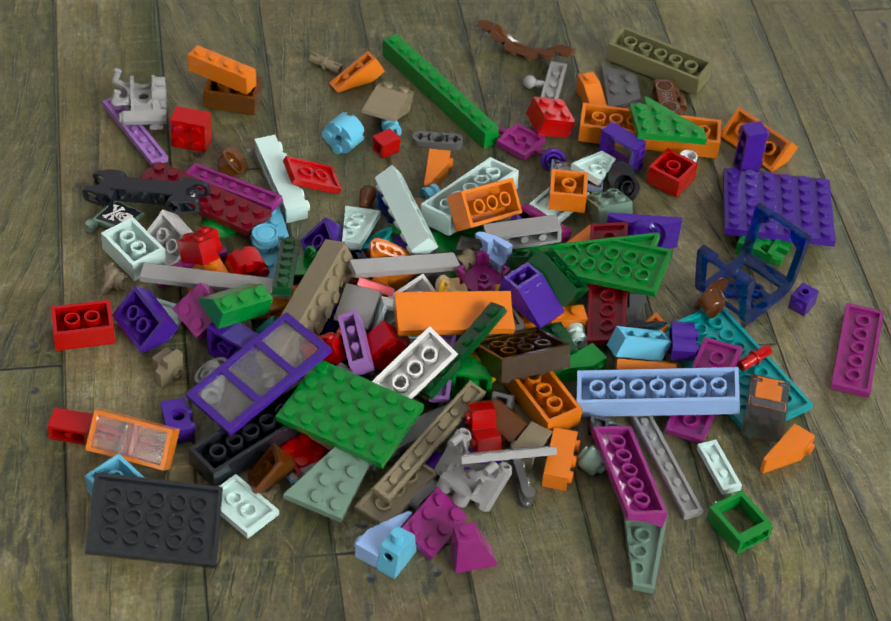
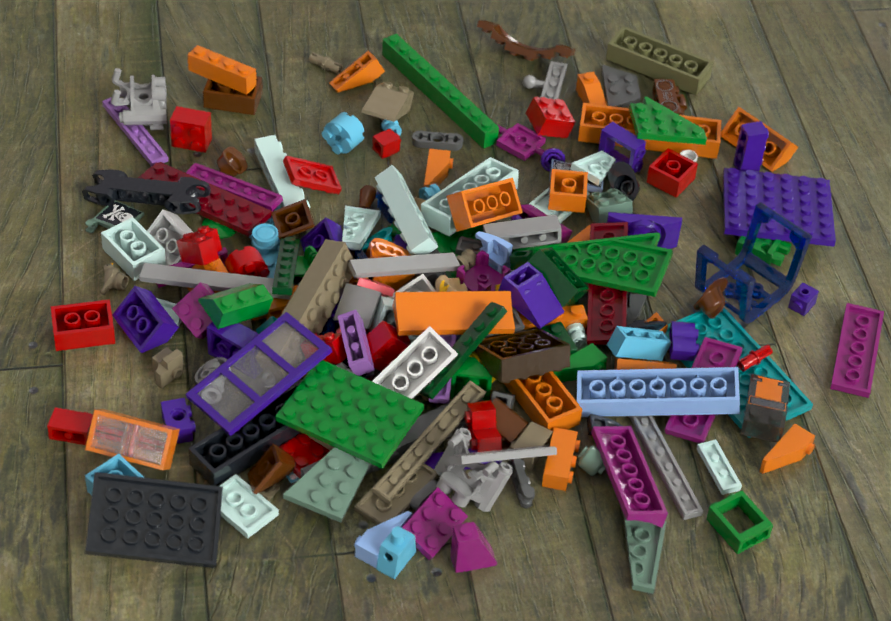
(293, 219): none -> reddish brown slope

